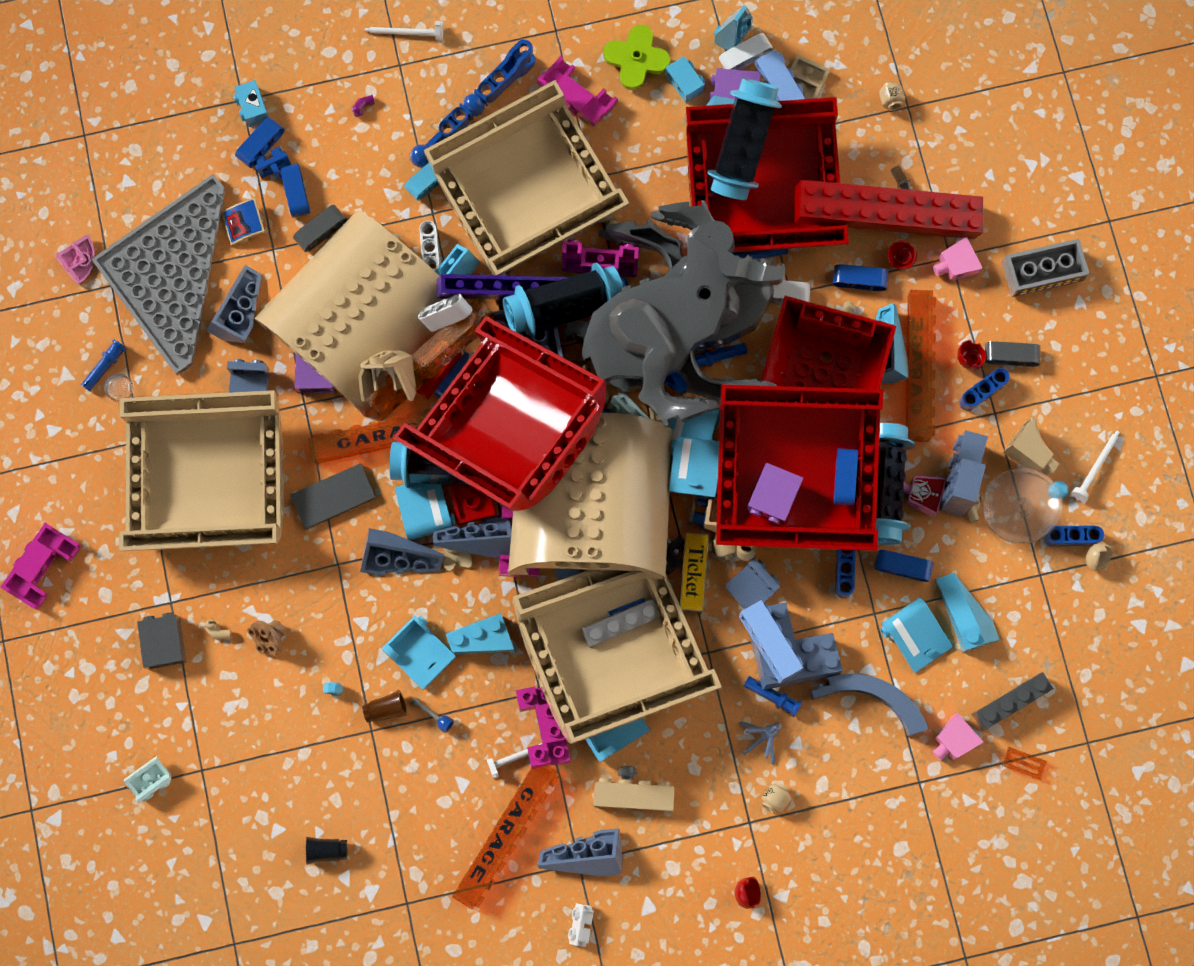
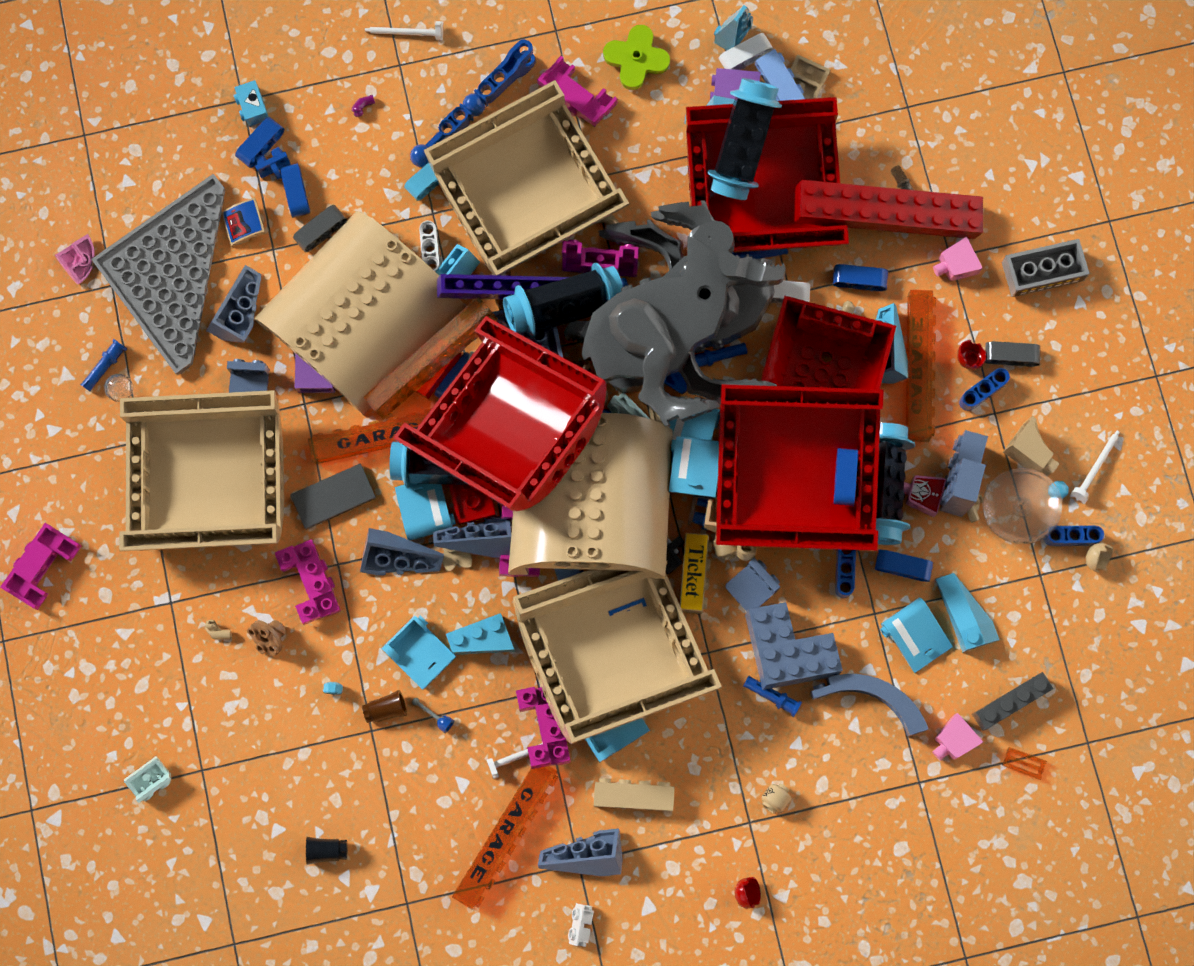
(161, 641): dark grey brick -> none
(315, 580): none -> dark pink bracket
(374, 371): tan piece -> none
(445, 312): white beam -> none
(620, 622): light grey plate -> none
(627, 772): dark grey plate -> none
(685, 79): medium azure brick -> none
(767, 733): sand blue plant -> none
(770, 641): light blue brick -> none
(774, 494): medium lavender brick -> none
(892, 96): tan head -> none
(902, 255): red hair -> none

